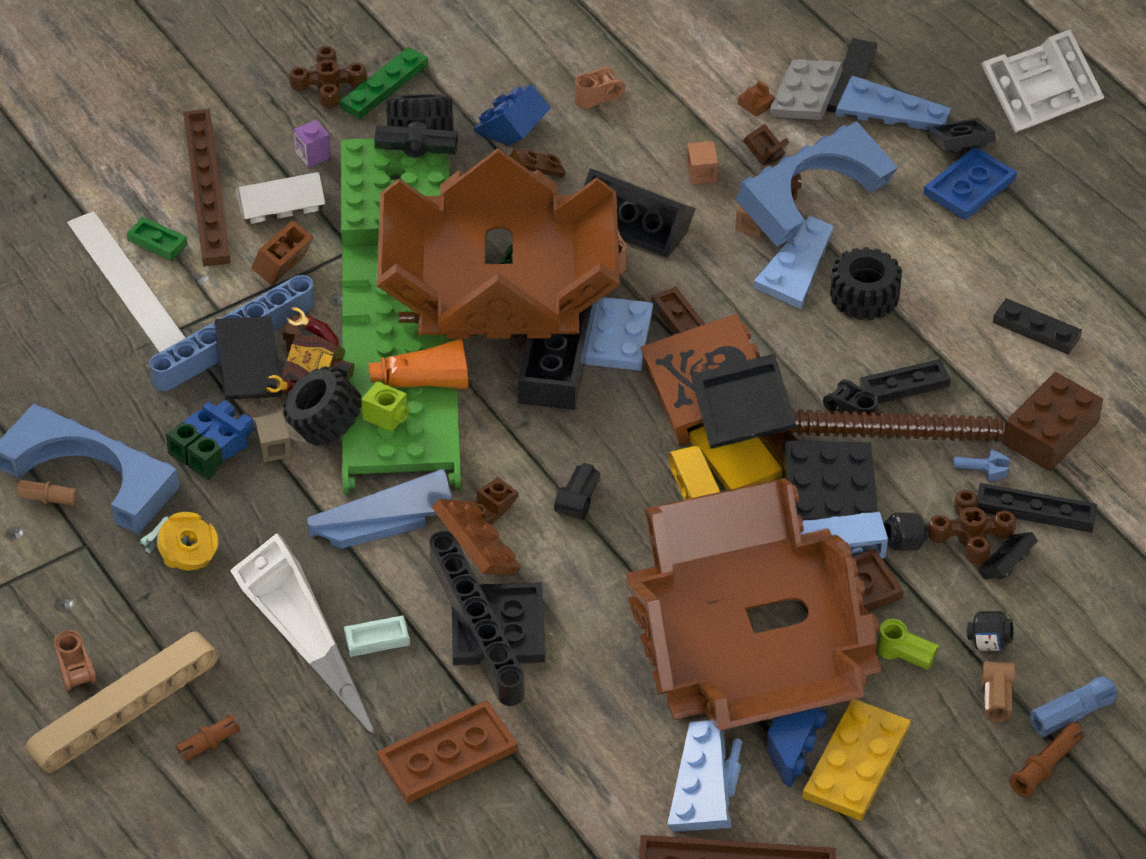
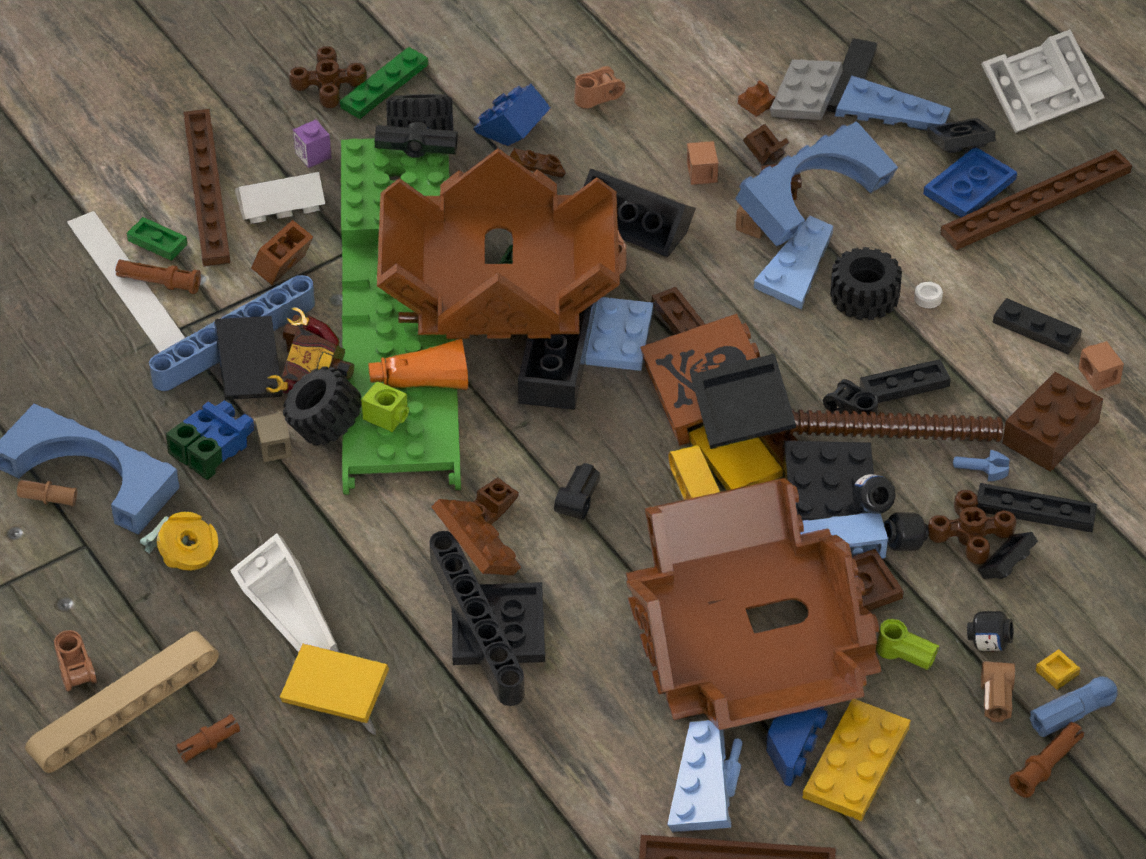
(169, 277): none -> dark orange pin
(334, 683): none -> yellow tile
(377, 636): light aqua tile -> none
(381, 513): medium blue wedge -> none
(447, 751): dark orange plate -> none
(873, 494): none -> black head
(928, 295): none -> white tile
(1035, 199): none -> reddish brown plate
(1057, 669): none -> yellow tile
(1101, 366): none -> nougat brick

